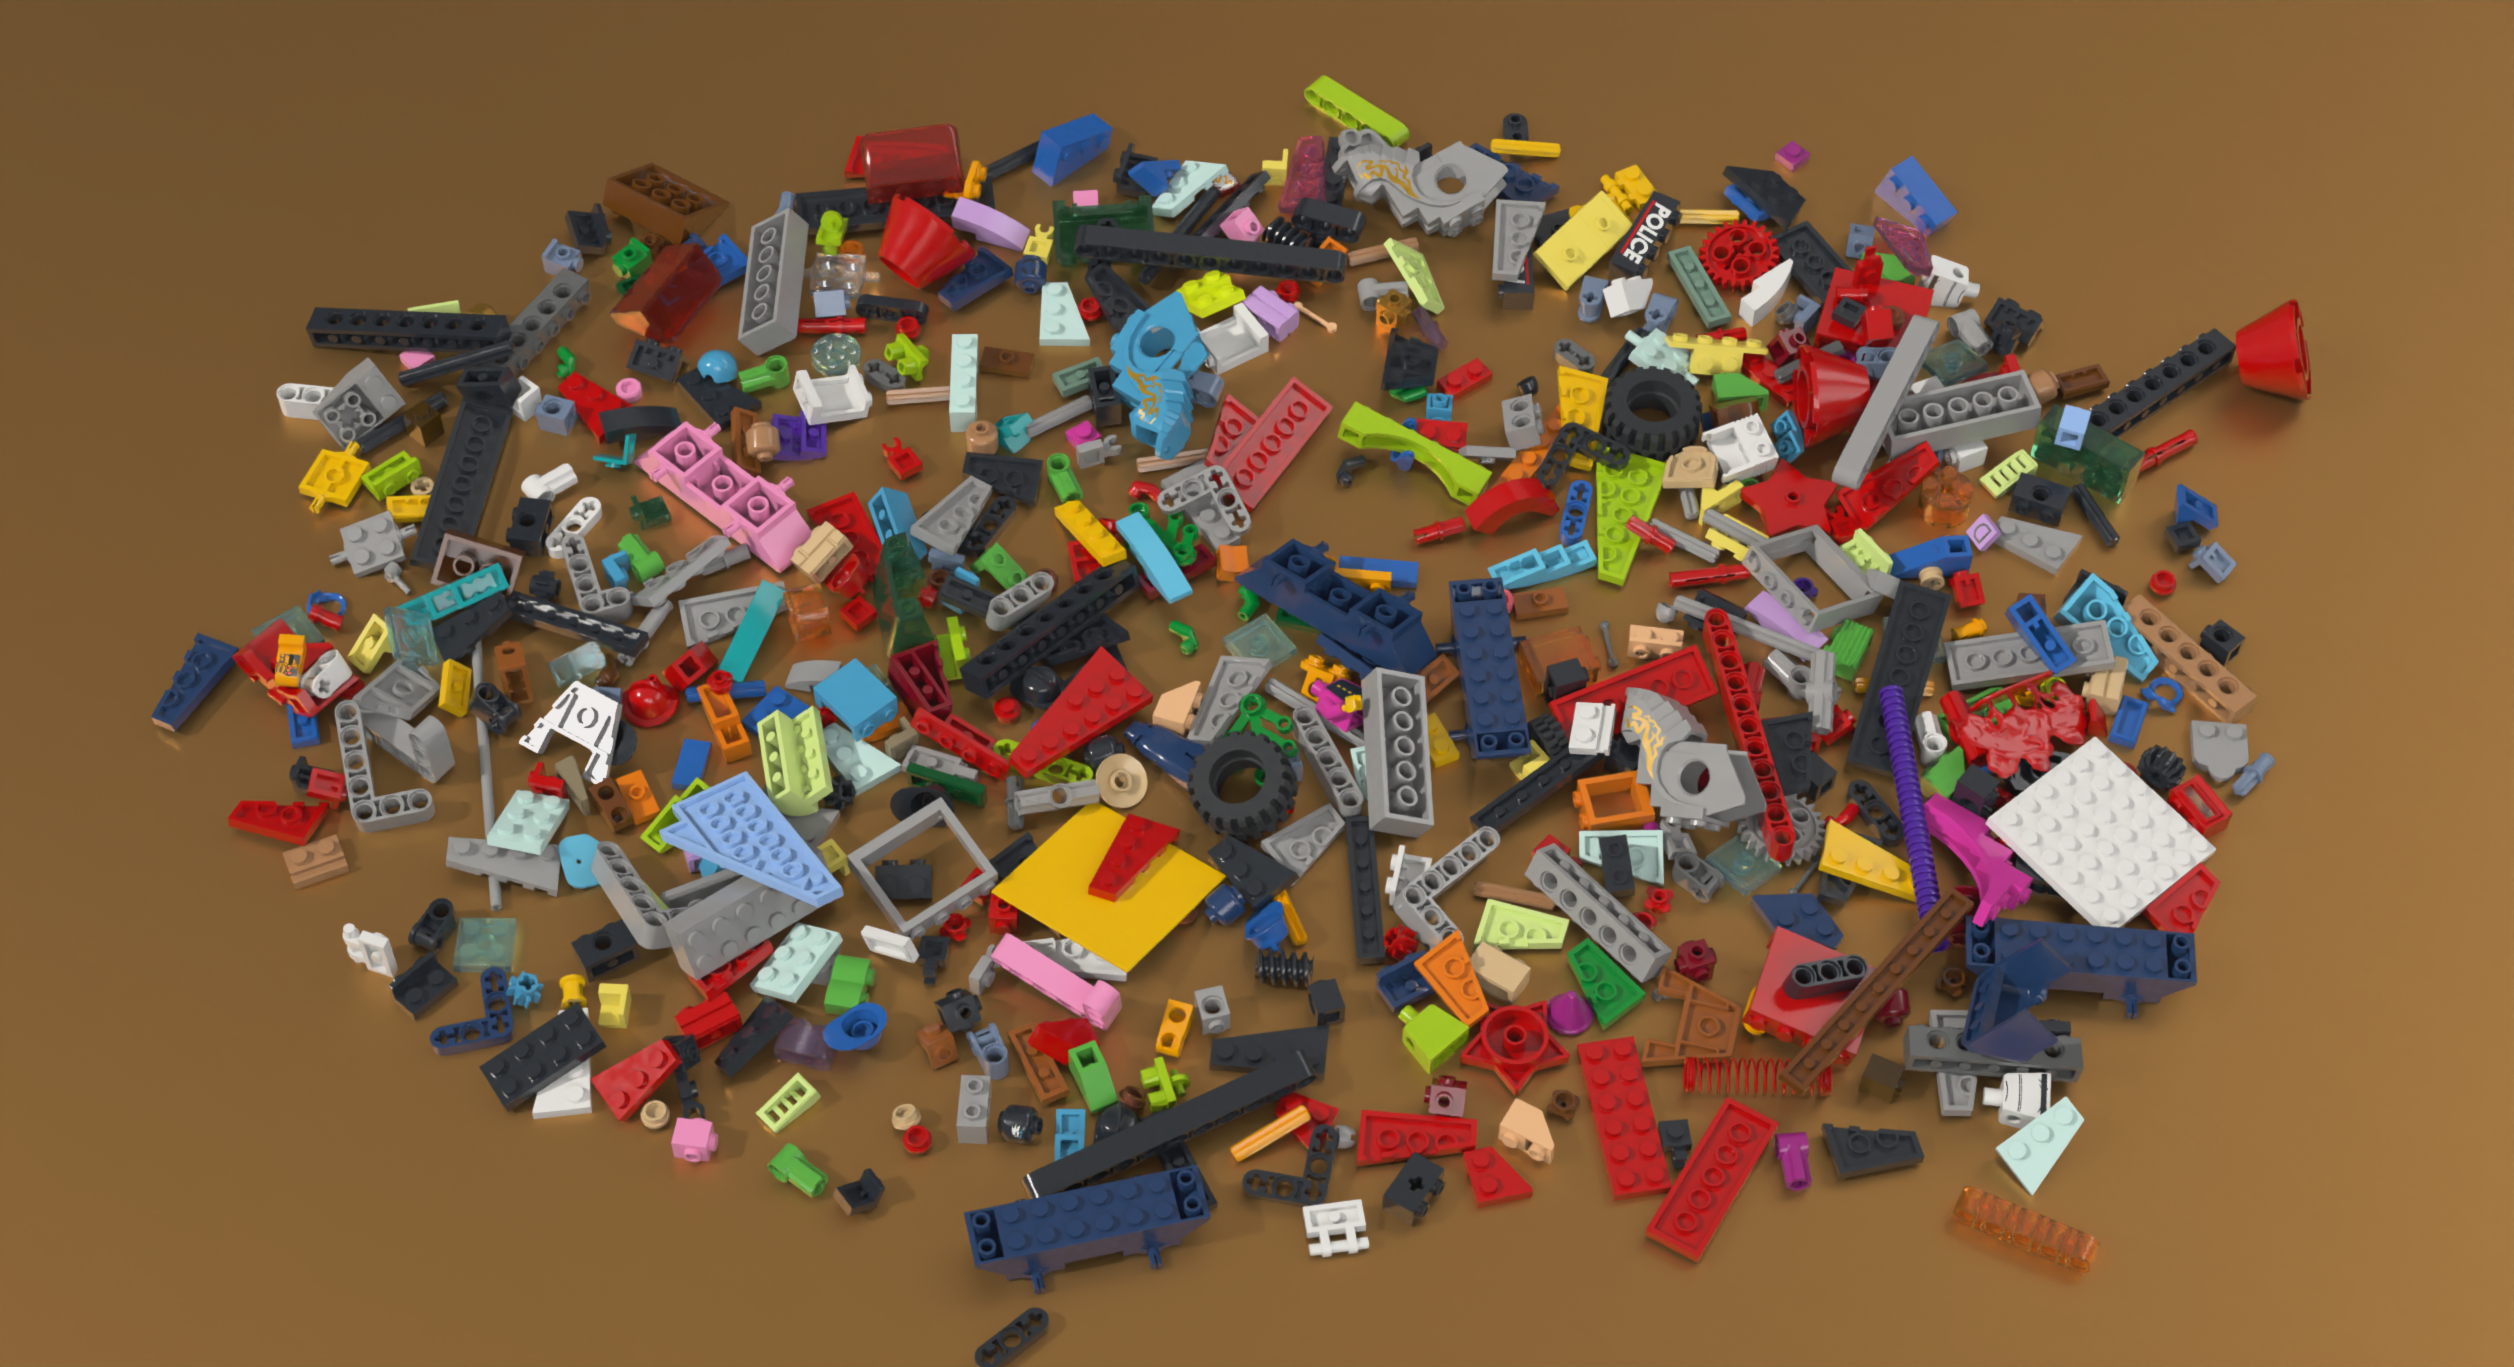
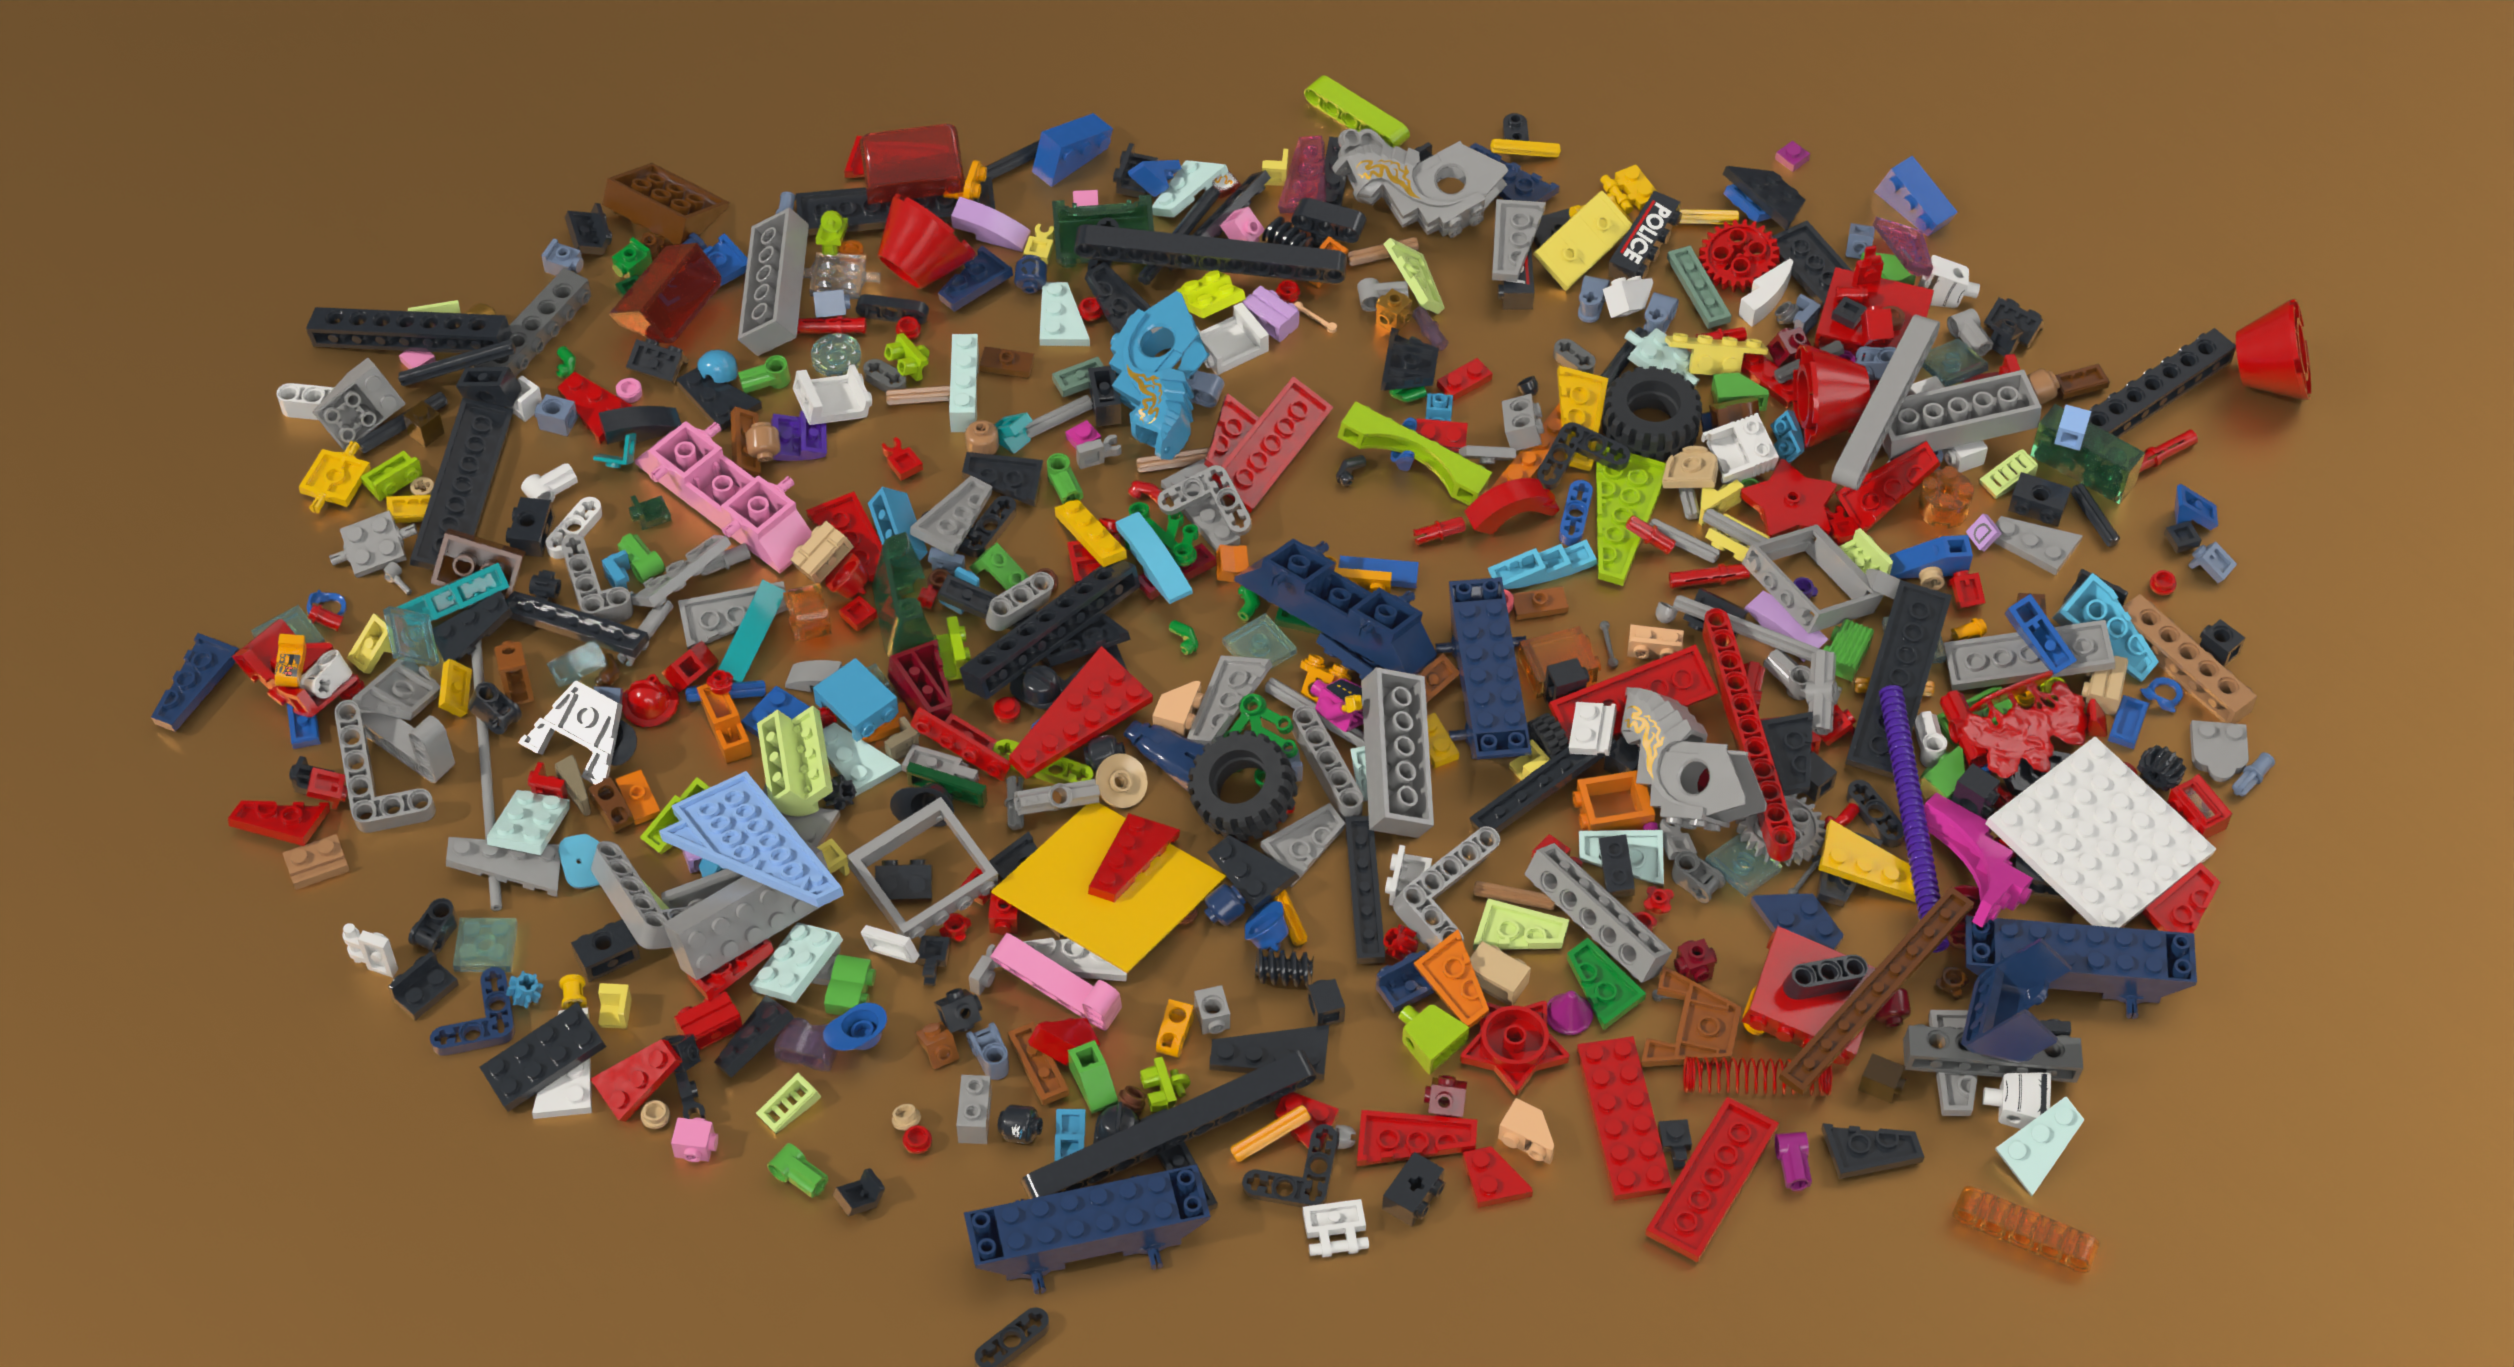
(691, 763): blue tile -> none
(1565, 1097): reddish brown plate -> none

